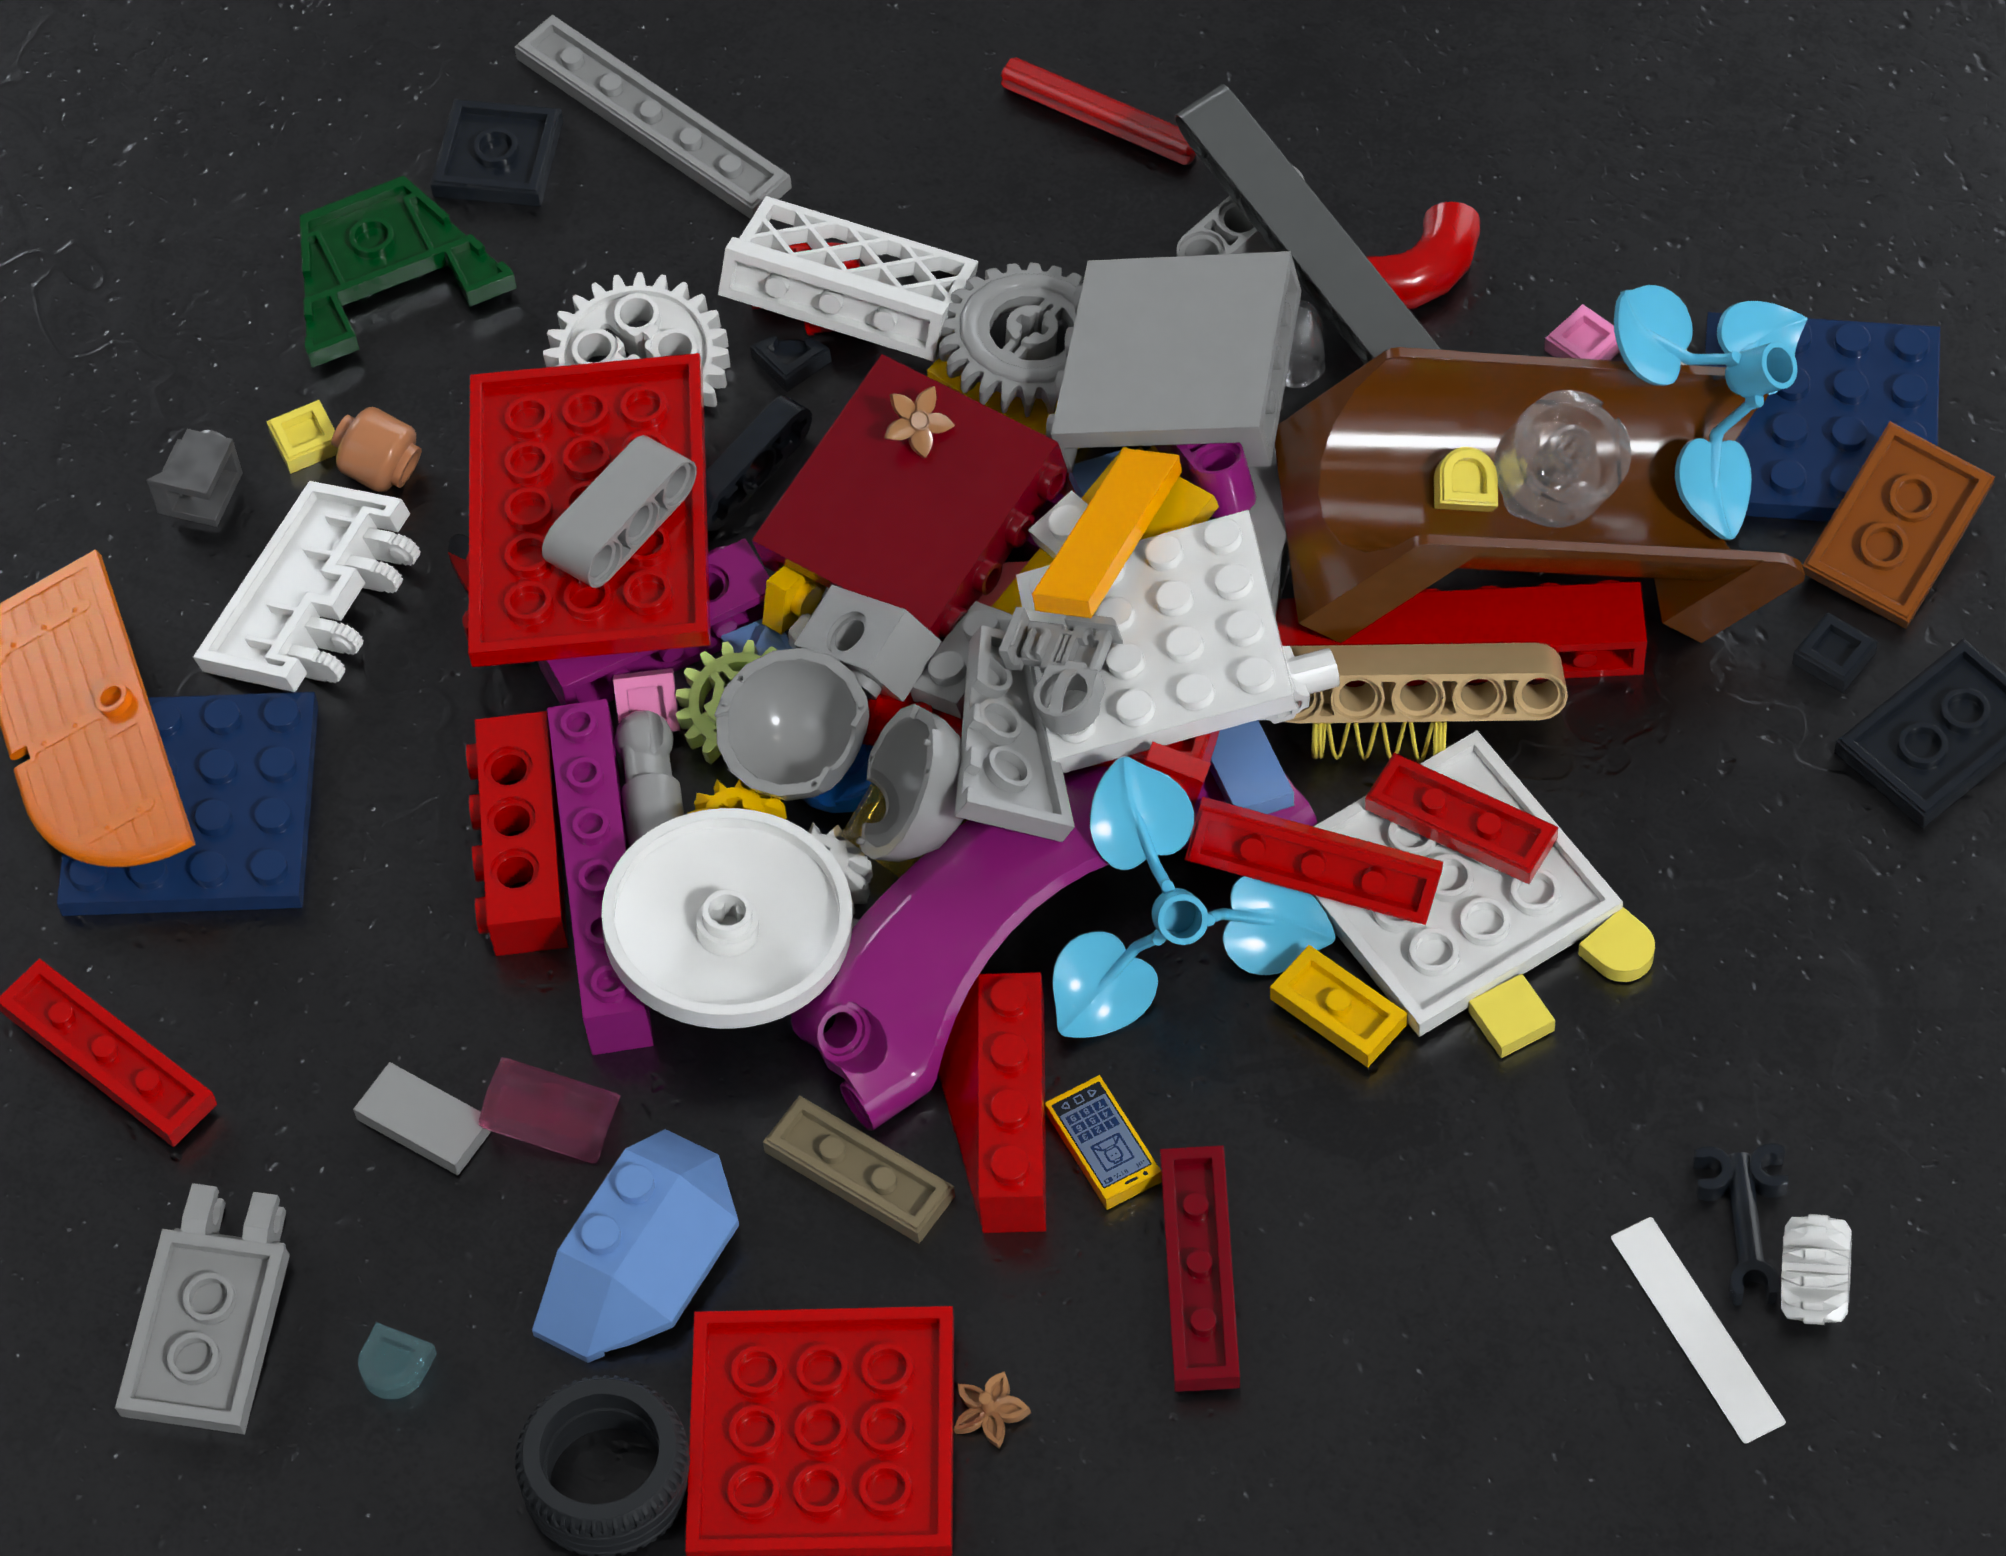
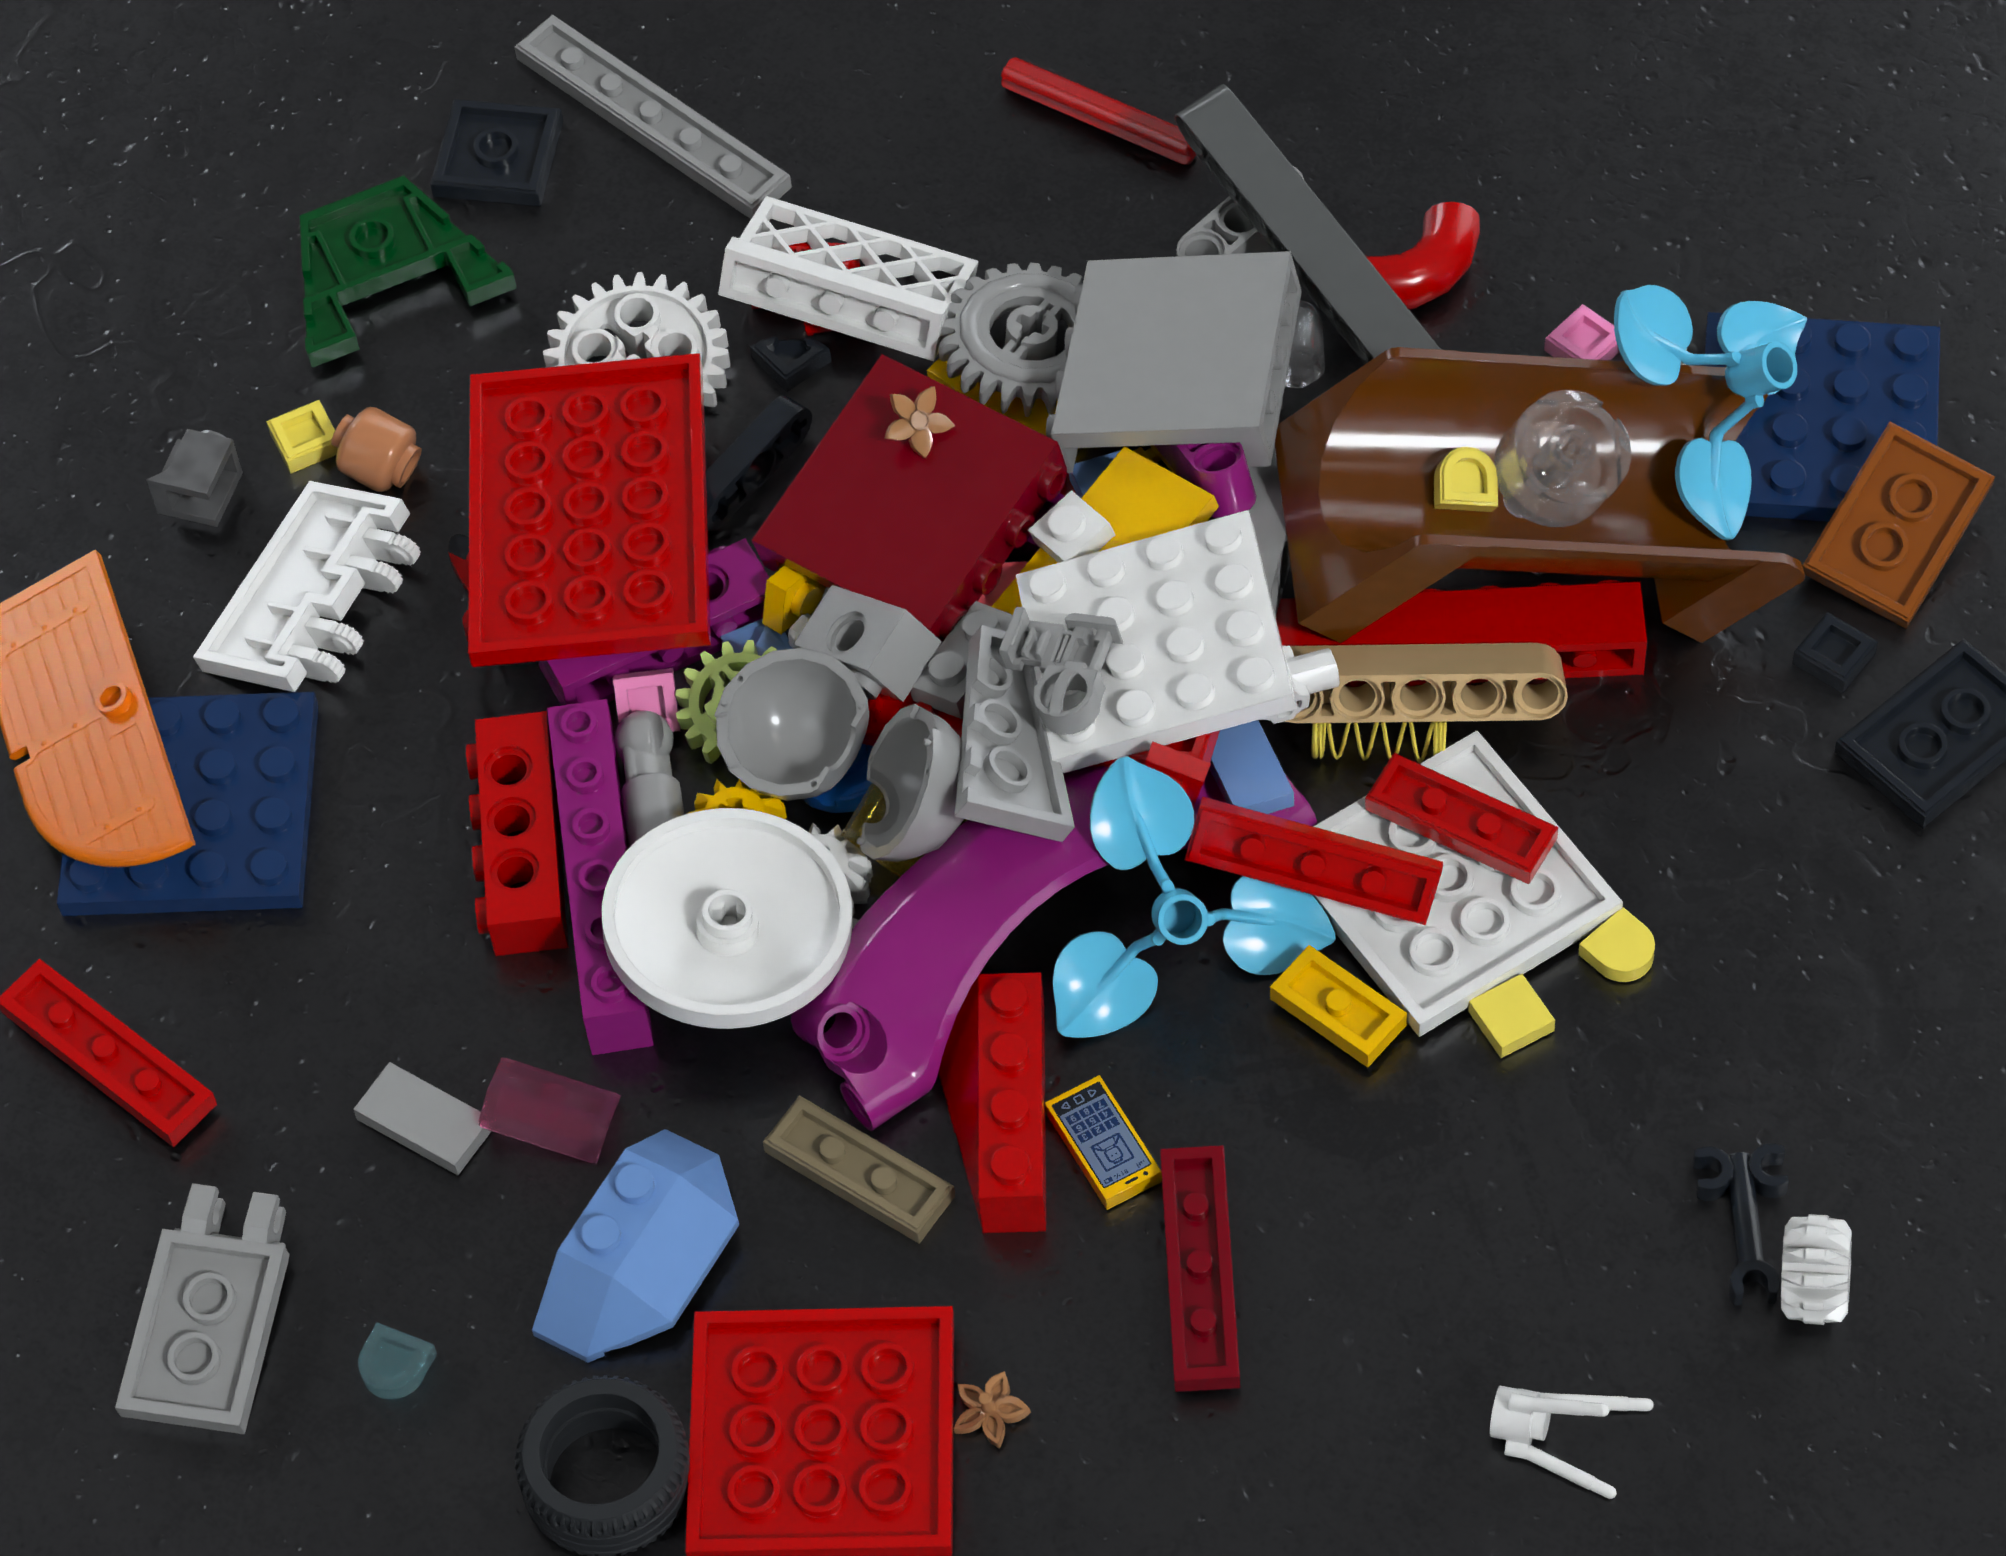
(619, 511): light grey beam -> none
(1107, 533): light orange tile -> none
(1526, 1414): none -> white plant
(1698, 1330): white sticker -> none

